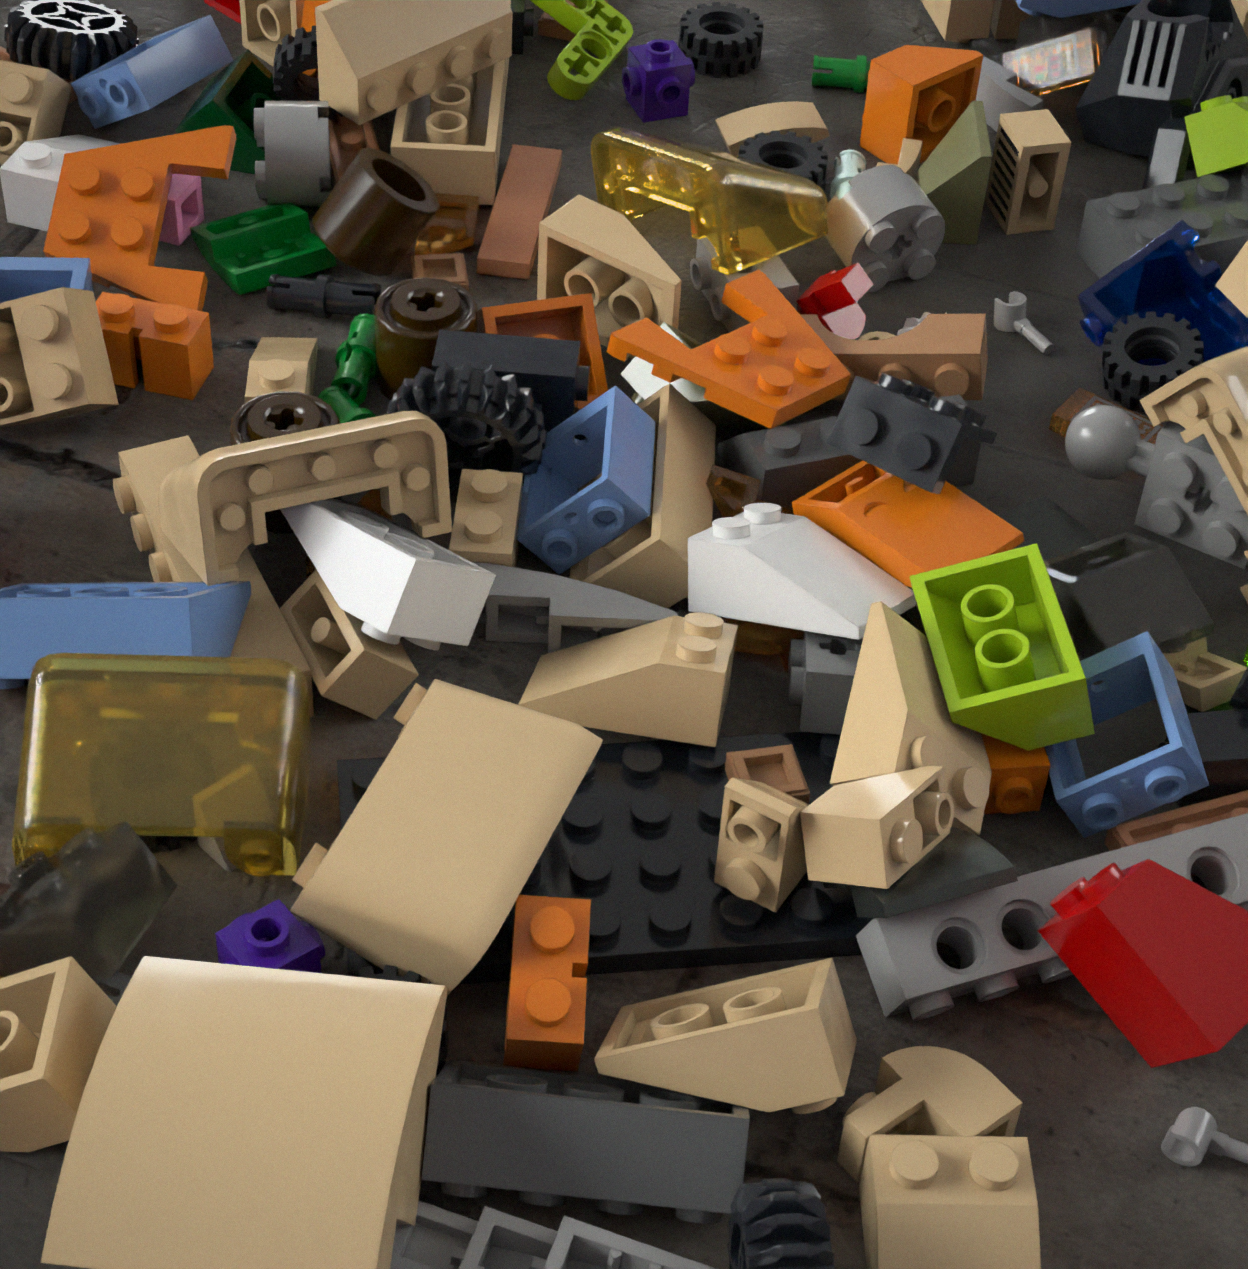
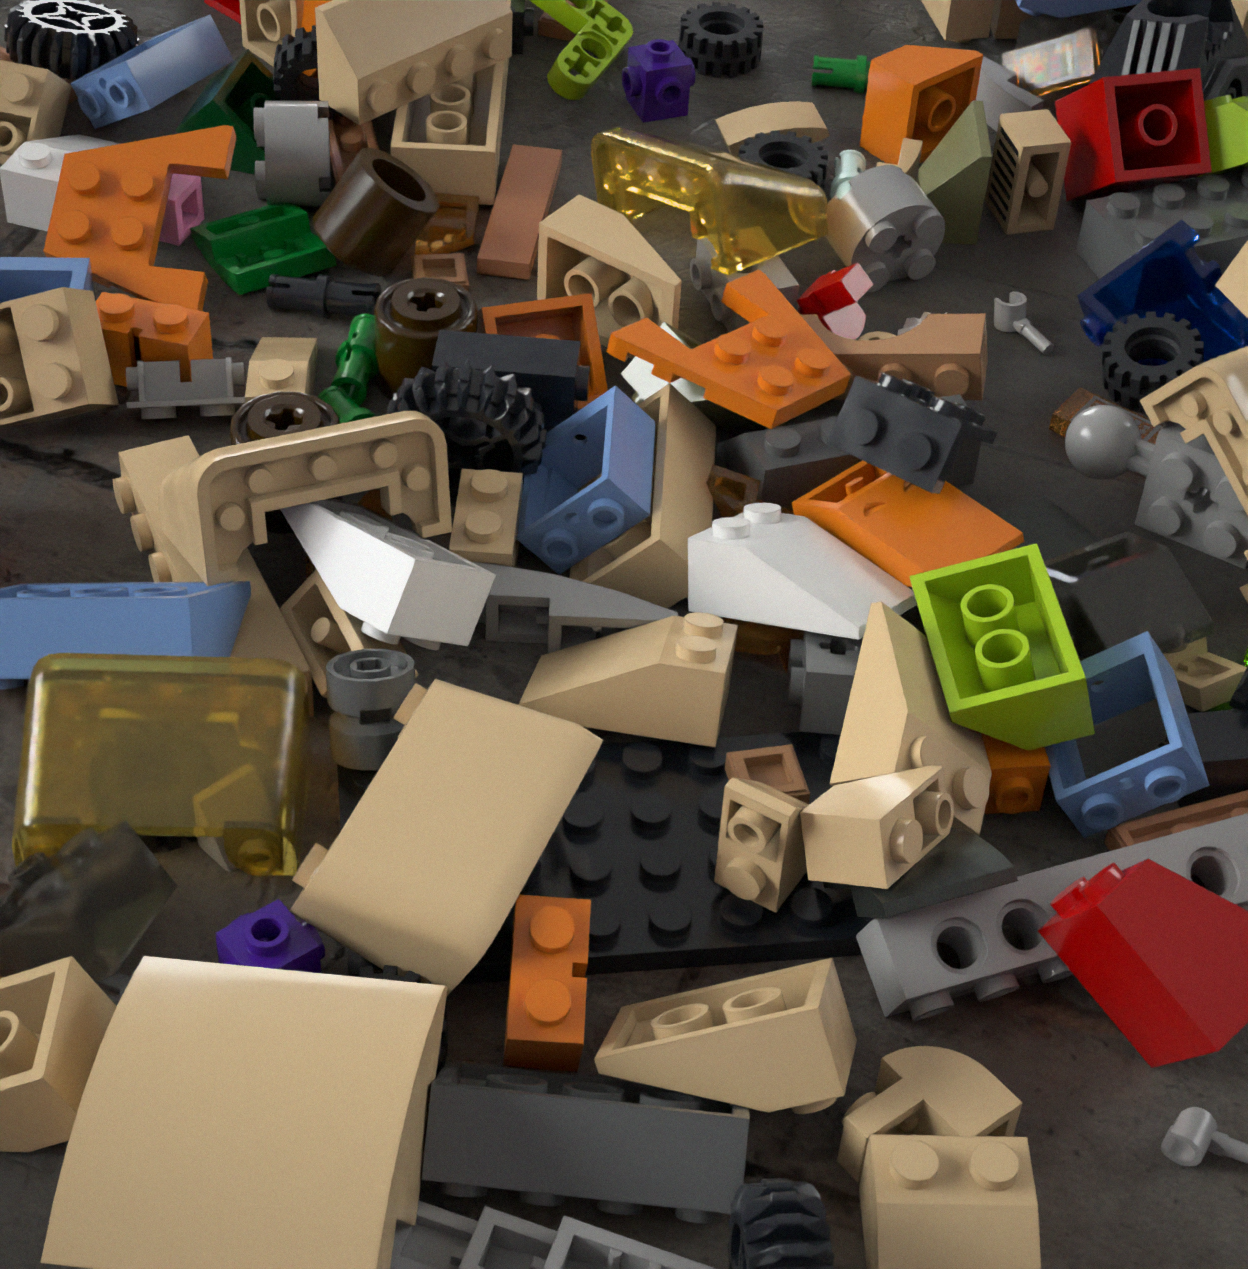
(162, 389): none -> light grey hinge
(366, 694): none -> dark grey wheel
(1134, 133): none -> red slope

